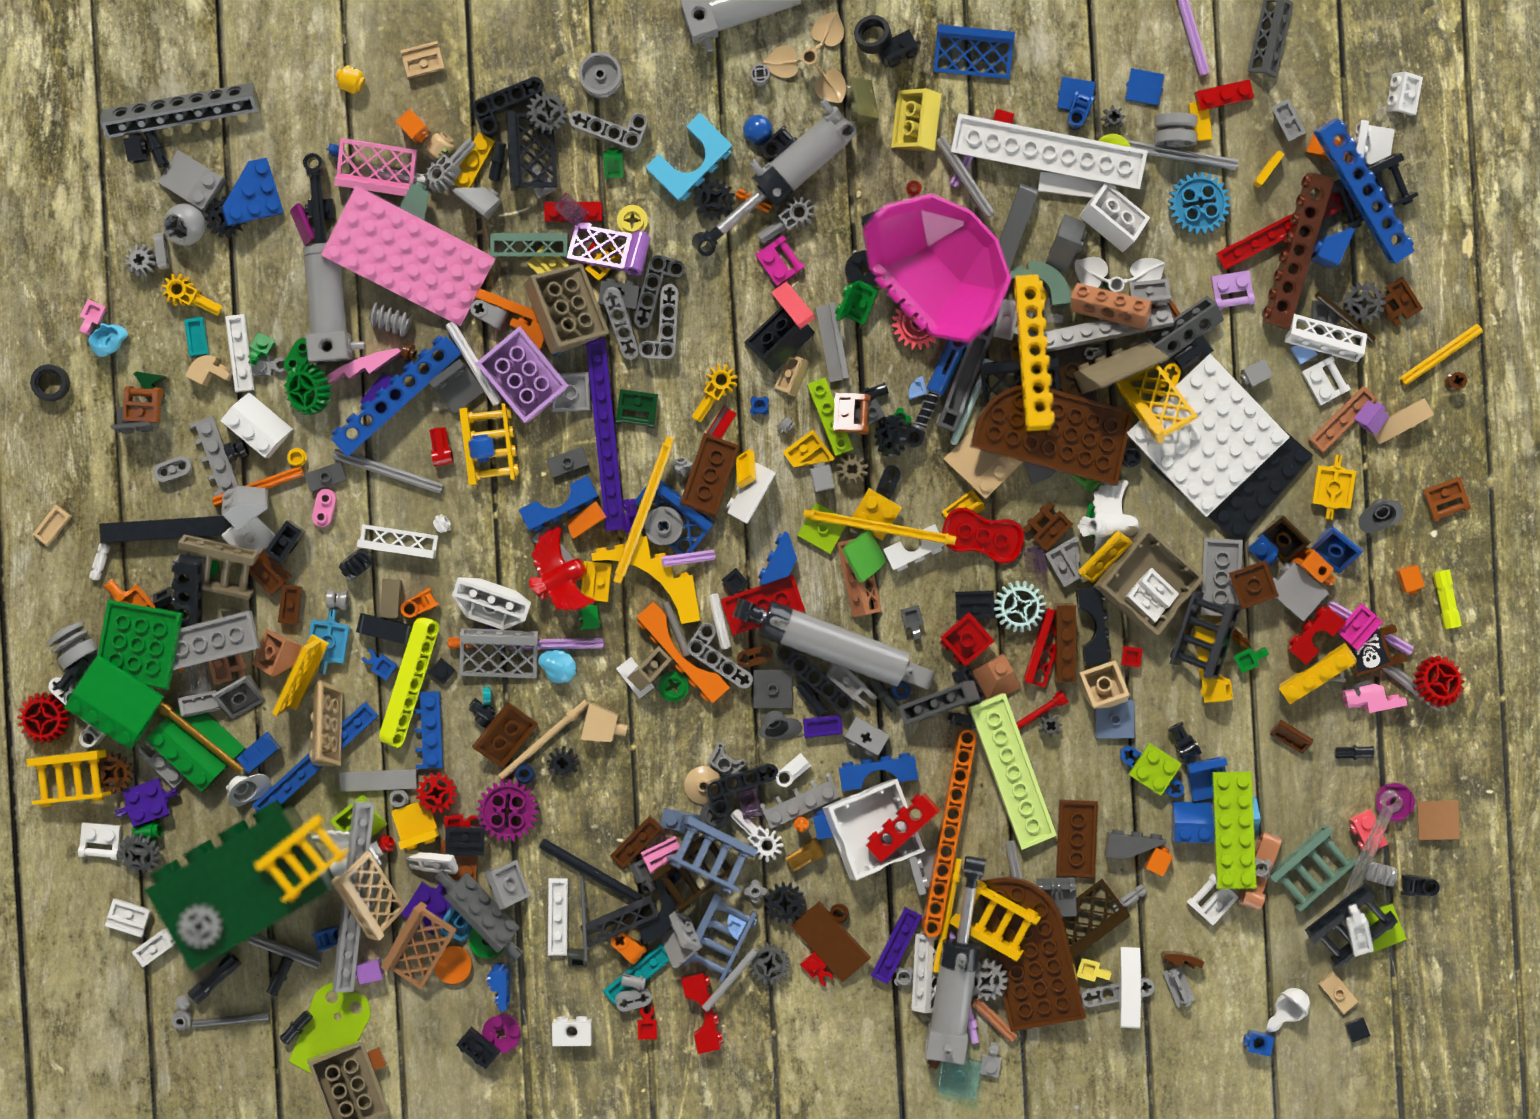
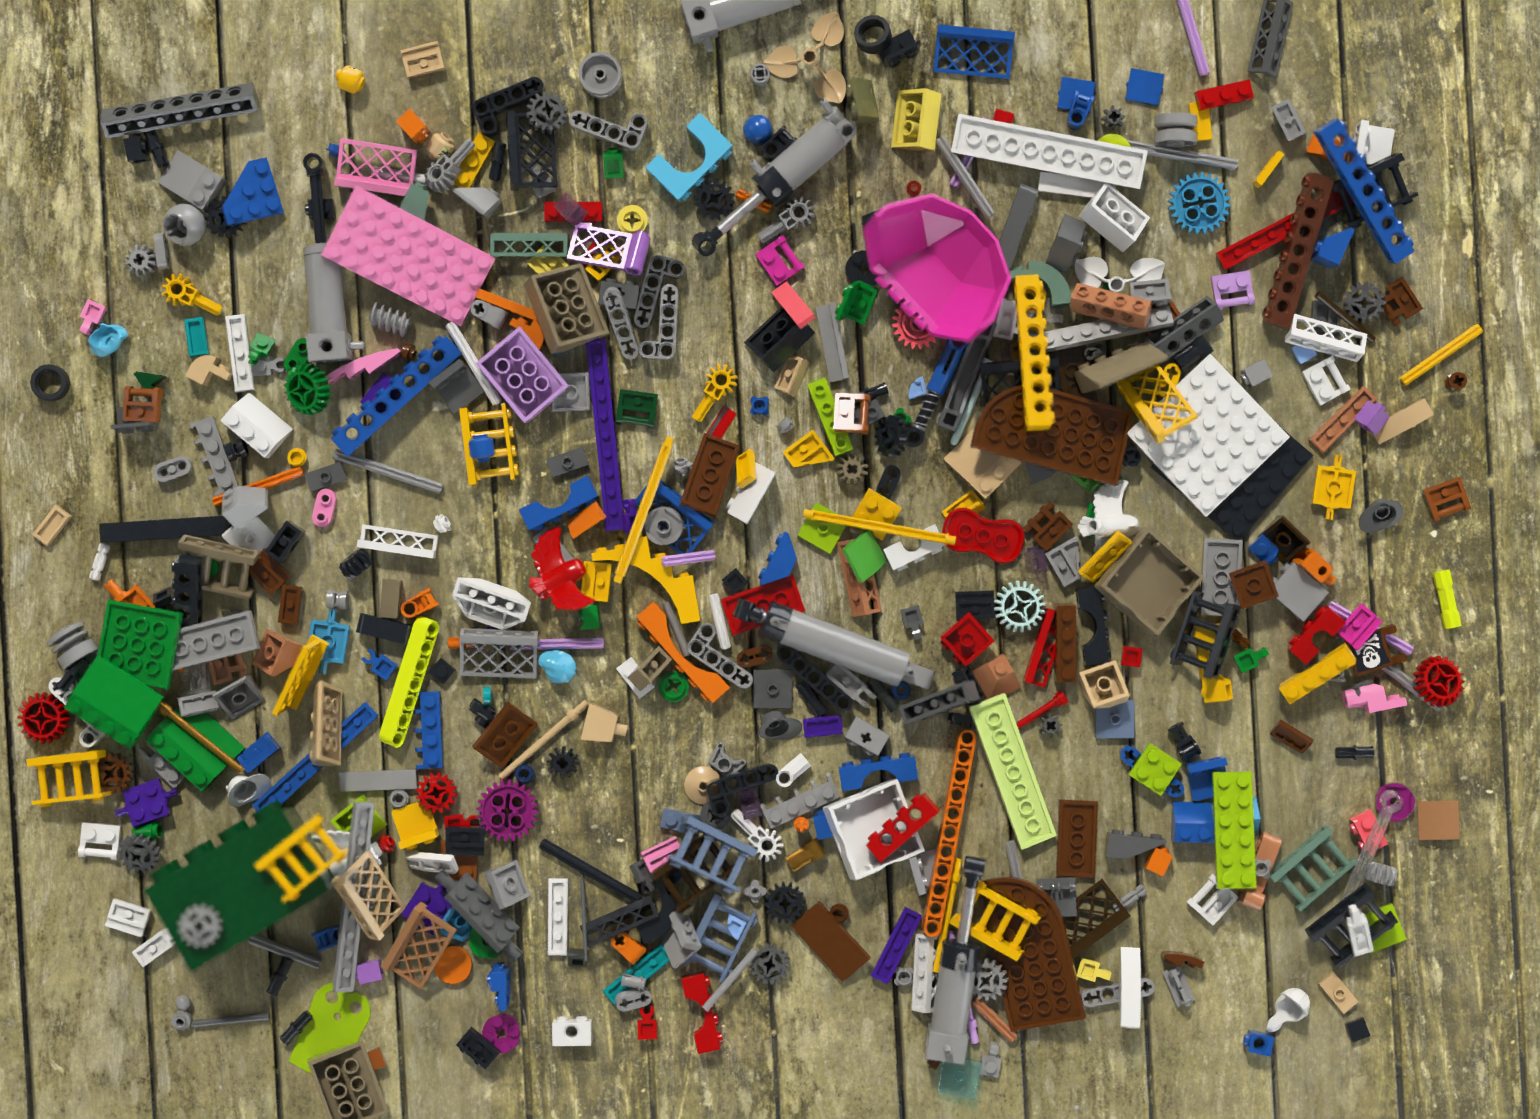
(214, 978): black axle -> none
(303, 224): magenta slope -> none
(441, 451): red piece -> none
(636, 842): reddish brown tile -> none
(815, 967): red plate -> none
(821, 477): light grey brick -> none
(1151, 595): white slope -> none
(1336, 549): blue slope -> none
(1404, 93): white bracket -> none
(1410, 579): orange brick -> none
(1415, 885): black piece -> none

